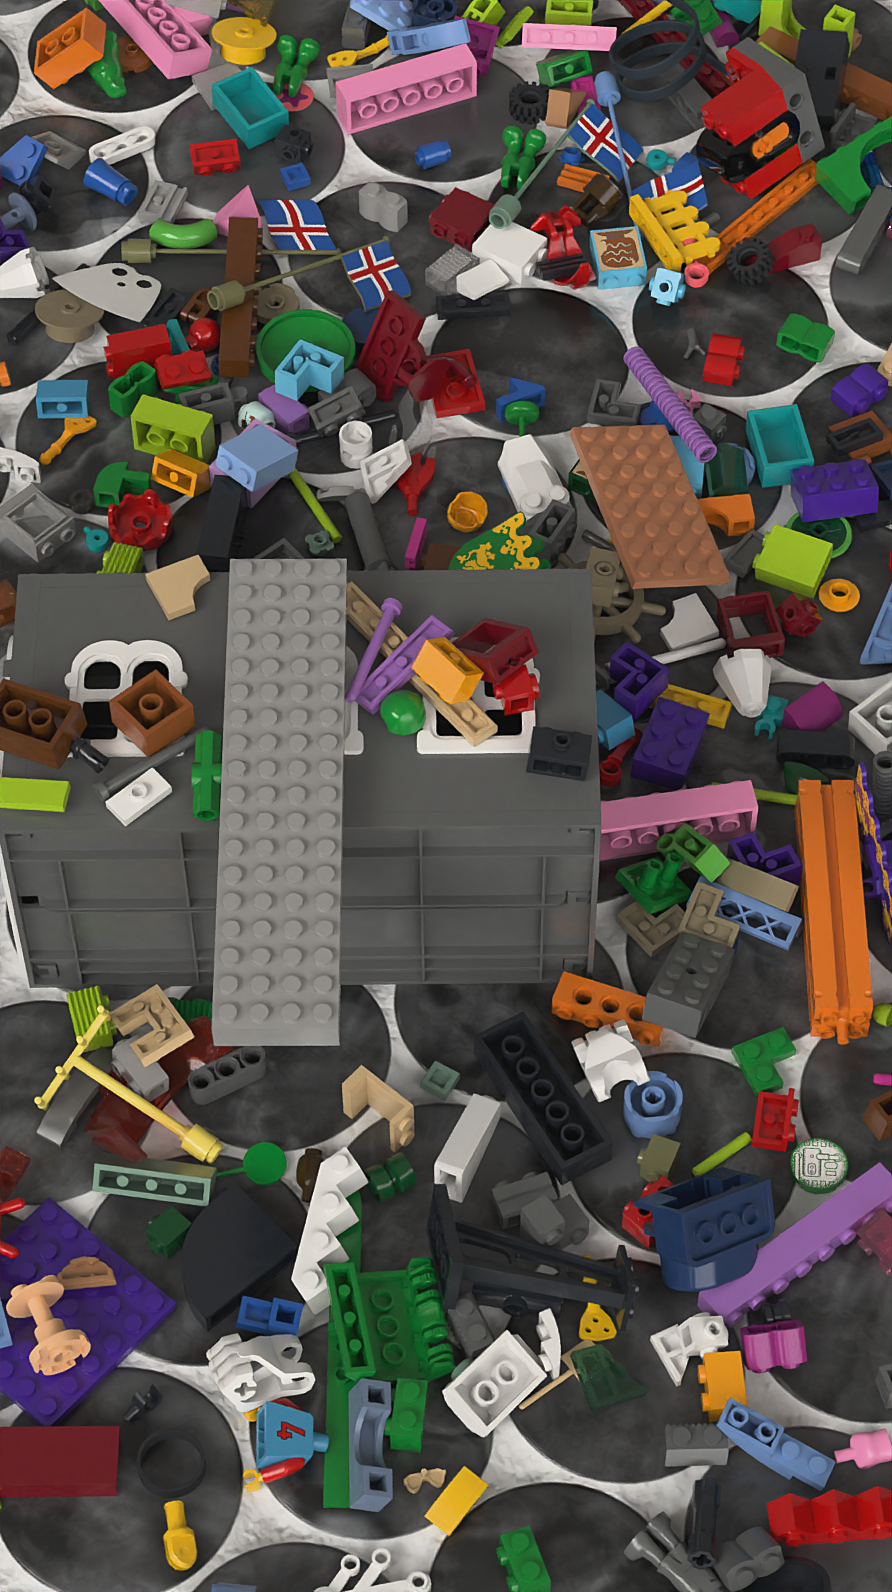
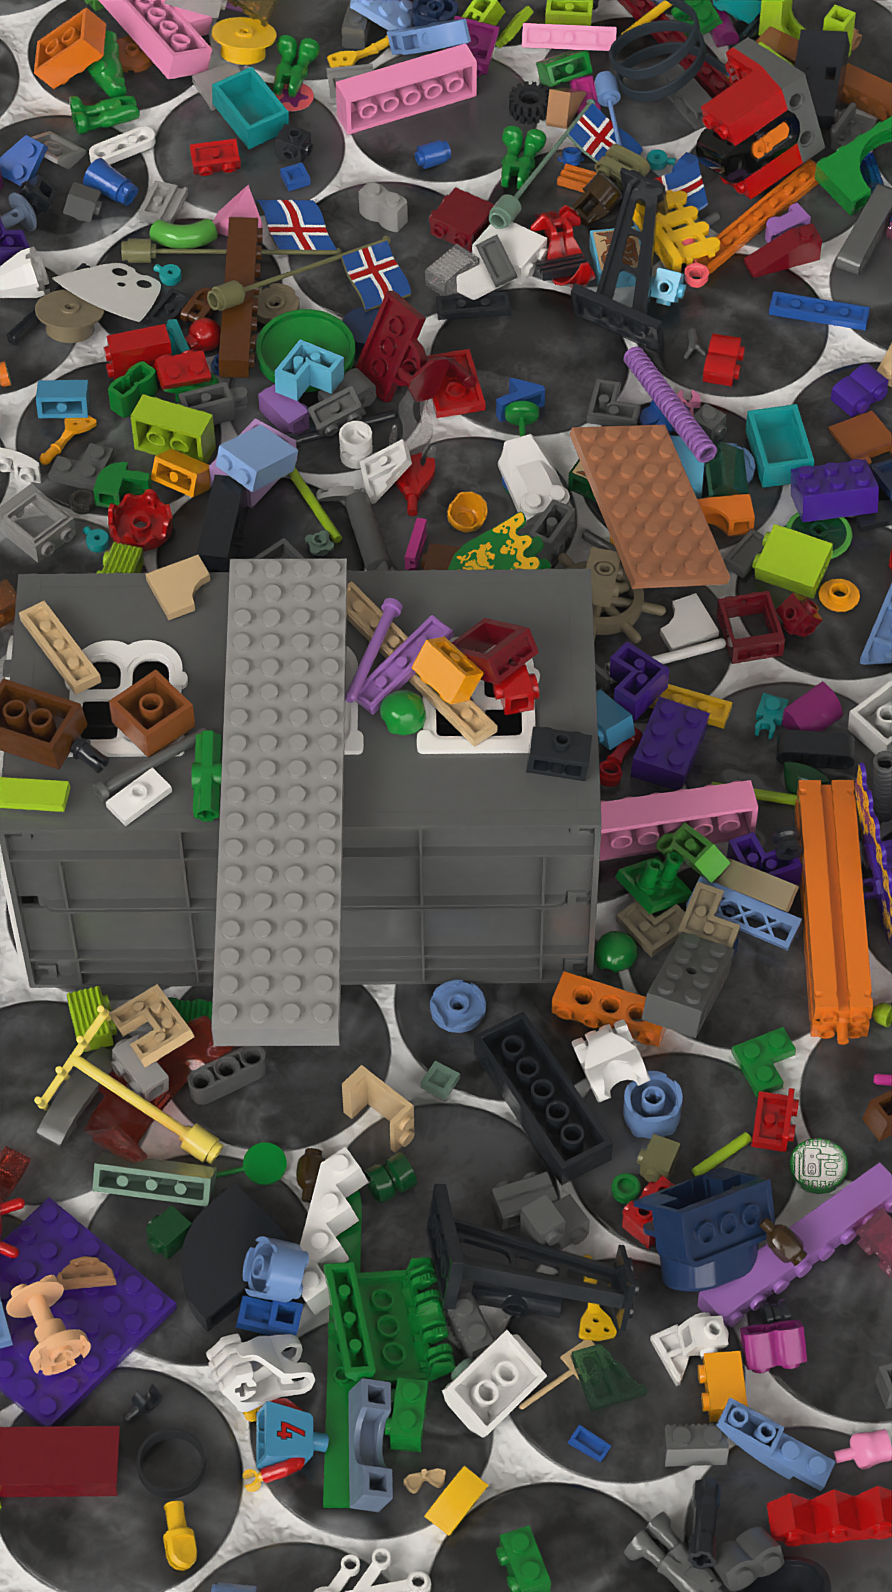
(60, 647): none -> tan plate
(82, 202): none -> dark grey brick
(84, 472): none -> dark grey plate
(103, 114): none -> green piece
(169, 274): none -> teal piece
(255, 410): light aqua head -> none
(275, 1269): none -> medium blue brick
(458, 994): none -> medium blue plate
(467, 1145): white slope -> none
(496, 261): none -> dark grey tile
(550, 1345): white slope -> none
(589, 1444): none -> blue piece
(599, 306): none -> black piece
(615, 951): none -> green hair
(619, 157): none -> olive brick
(625, 1188): none -> green tile
(745, 680): white cone -> none
(757, 269): black tyre -> none
(778, 225): none -> medium lavender leg
(783, 1242): none -> dark brown plant
(787, 843): none -> black wheel
(805, 338): green brick -> none
(819, 310): none -> blue tile
(856, 439): black tile -> none

